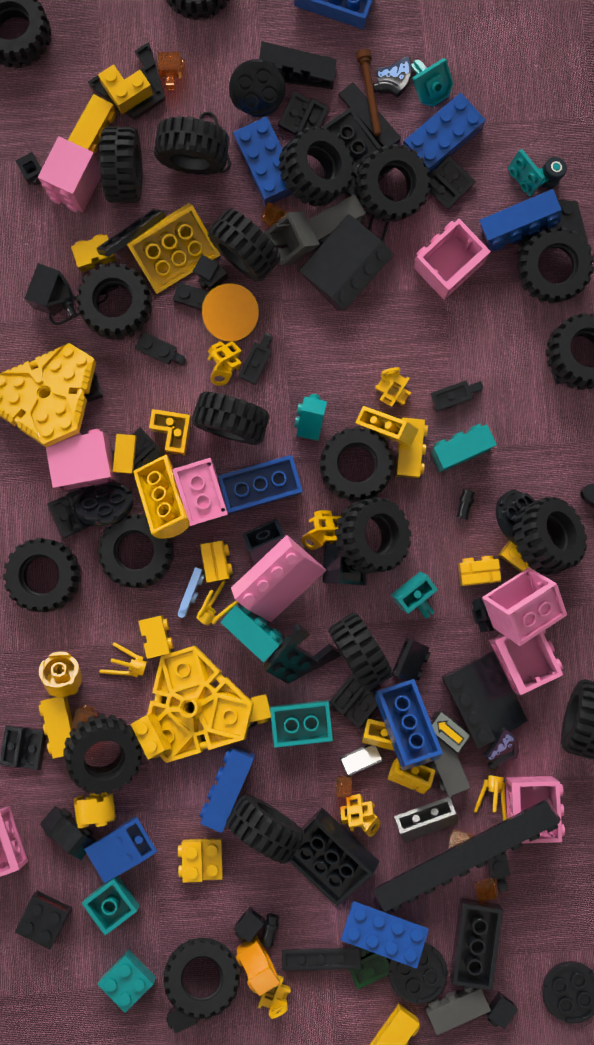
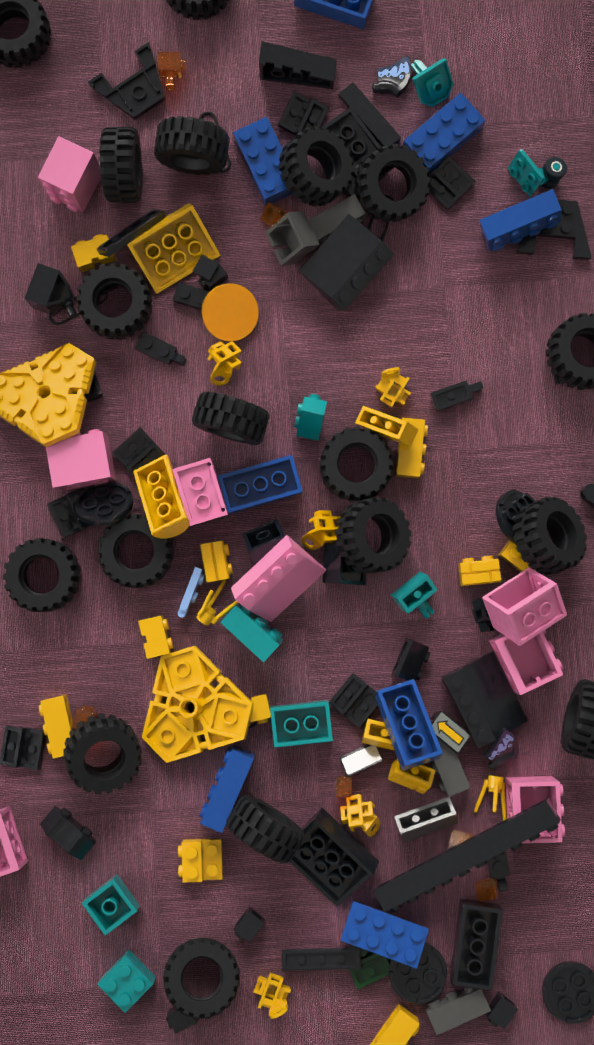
(28, 164): black brick -> none
(43, 919): black piece -> none
(60, 674): yellow brick -> none
(94, 119): yellow brick -> none
(94, 809): yellow brick -> none
(120, 849): blue slope -> none
(124, 453): yellow tile -> none
(125, 92): yellow brick -> none
(136, 666): yellow plant -> none
(151, 736): yellow brick -> none
(177, 428): yellow brick -> none
(244, 245): black tyre -> none
(256, 360): black plate -> none
(257, 87): black tile -> none
(257, 965): light orange brick -> none
(270, 927): black pin -> none
(294, 662): black wing -> none
(361, 651): black tyre -> none
(364, 58): reddish brown piece -> none
(451, 258): bright pink container -> none
(462, 447): teal brick -> none
(465, 504): black pin -> none
(580, 259): black tyre -> none

